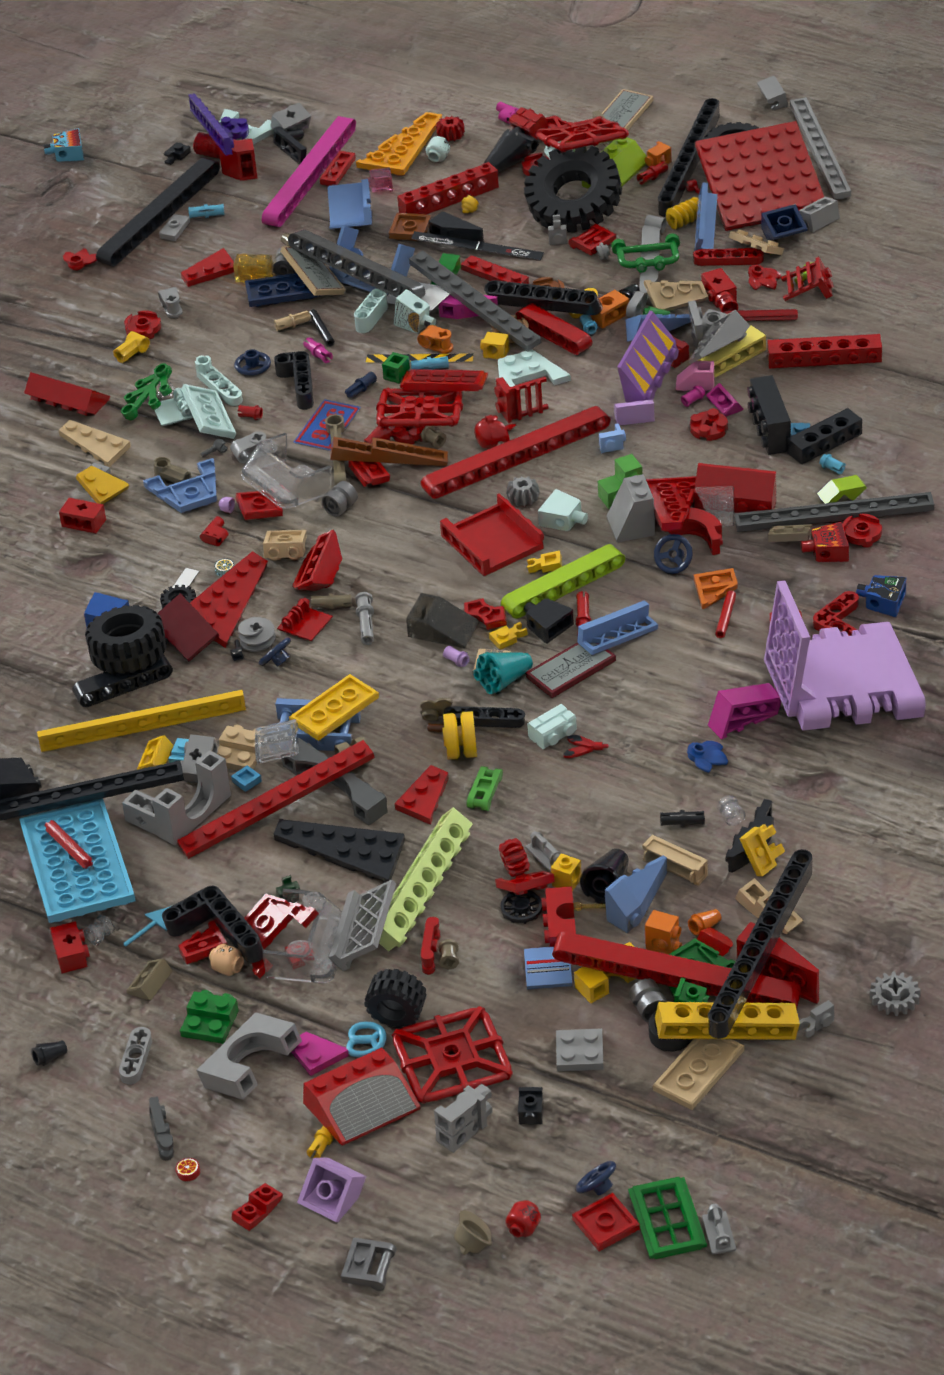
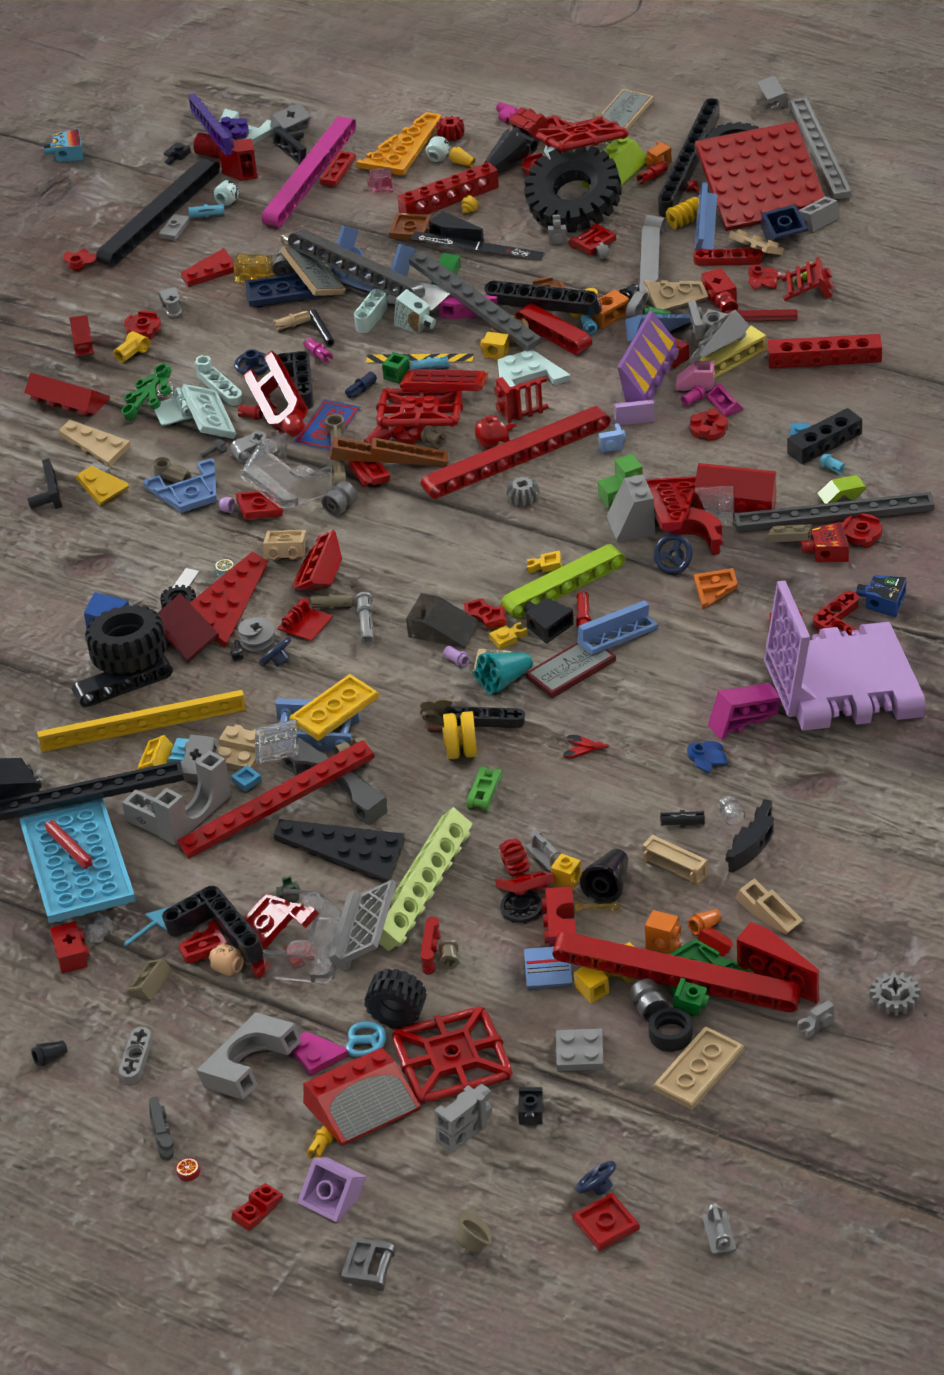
(52, 494): none -> black piece
(81, 335): none -> red arch
(82, 515): red brick -> none
(209, 1016): green plate -> none
(214, 533): red piece -> none
(226, 193): none -> light aqua head
(290, 419): none -> piece
(349, 205): medium blue panel -> none
(423, 795): red wing -> none
(436, 339): orange piece -> none
(461, 157): none -> yellow cone
(491, 271): red plate -> none
(493, 537): red panel -> none
(523, 1219): red head -> none
(552, 726): light aqua brick -> none
(561, 512): light aqua torso -> none
(632, 895): medium blue wedge -> none
(671, 242): green bar -> none
(688, 1210): green piece -> none
(725, 614): red piece -> none
(755, 1021): yellow brick -> none
(759, 853): yellow plate -> none
(760, 944): black beam -> none
(769, 414): black brick -> none

